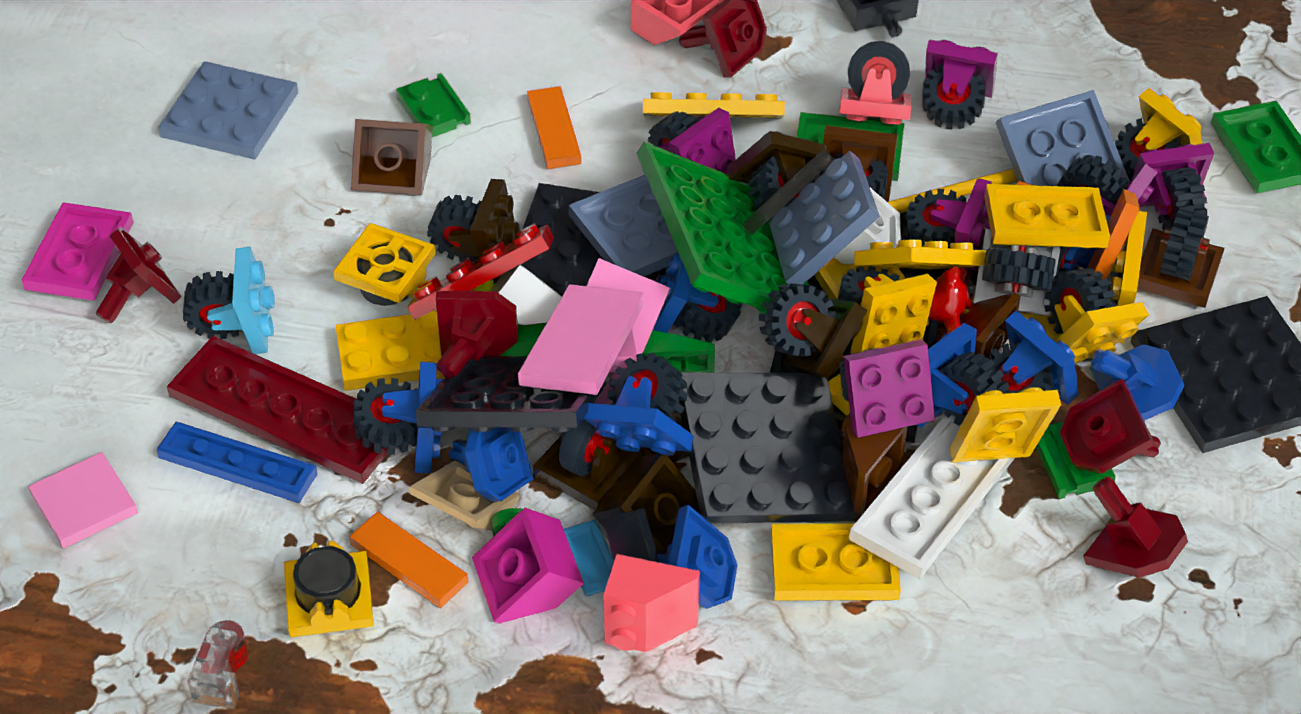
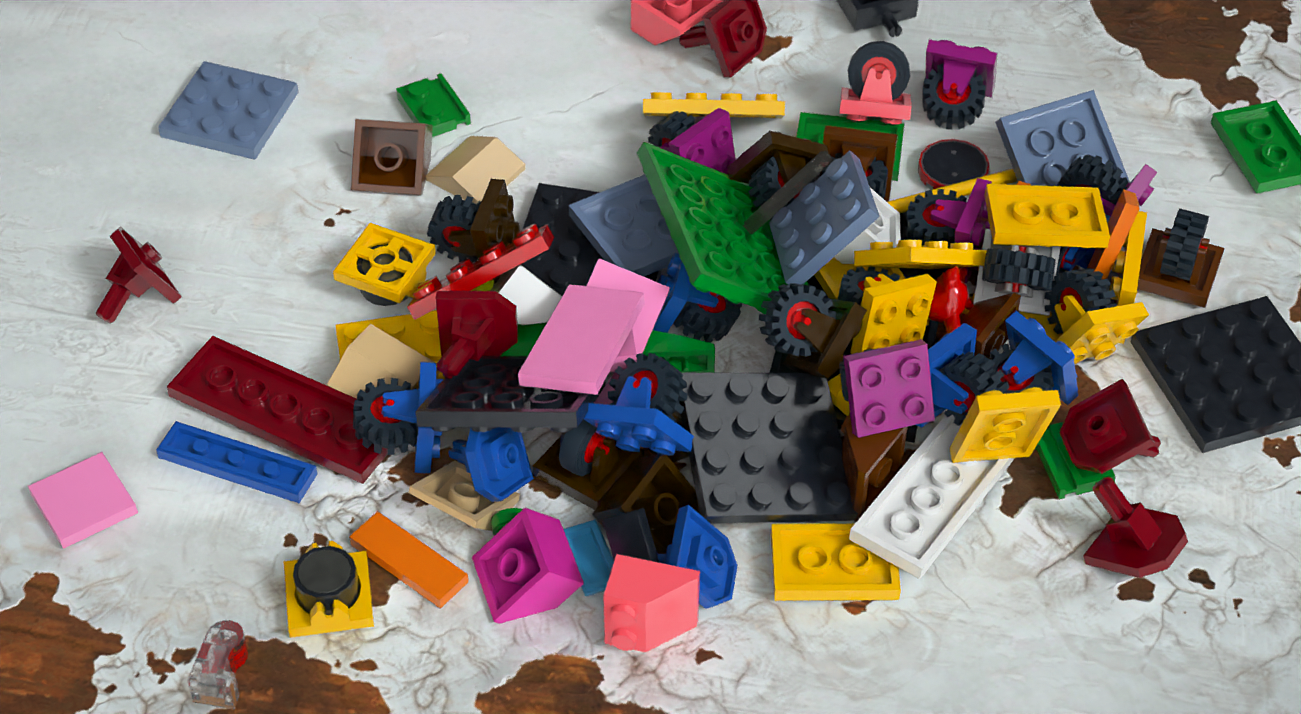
(76, 251): dark pink plate -> none
(232, 303): medium azure plate -> none
(376, 357): none -> tan slope
(472, 166): none -> tan slope
(554, 127): orange tile -> none
(951, 163): none -> black tile
(1146, 371): blue piece -> none
(1161, 129): yellow plate -> none
(1178, 180): plate -> none

